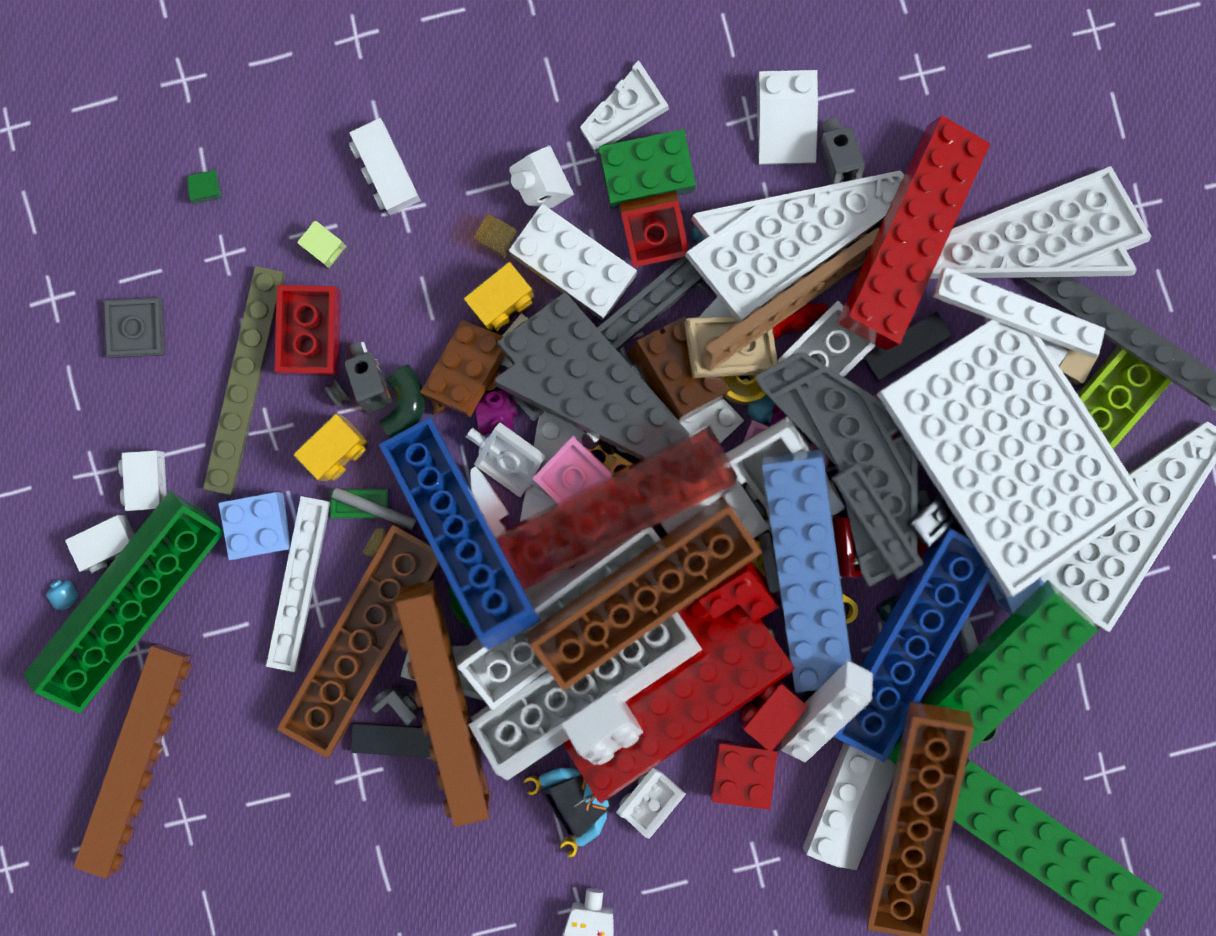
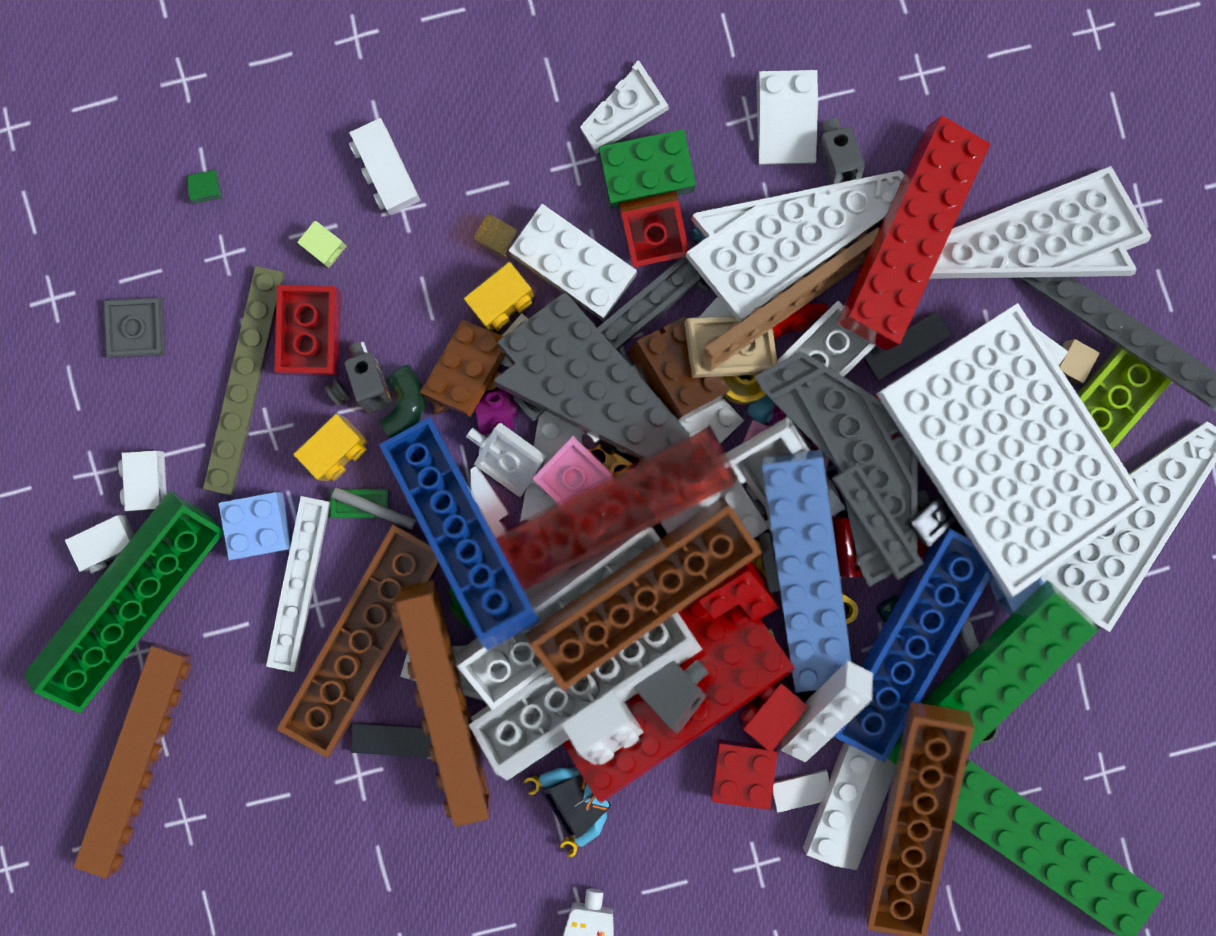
(62, 594): medium azure piece -> none
(375, 542): clear yellow tile -> none
(400, 701): dark grey bracket -> none
(540, 179): white torso -> none
(650, 802): white bracket -> none
(674, 693): none -> dark grey torso
(800, 790): none -> white tile
(1019, 312): white plate -> none

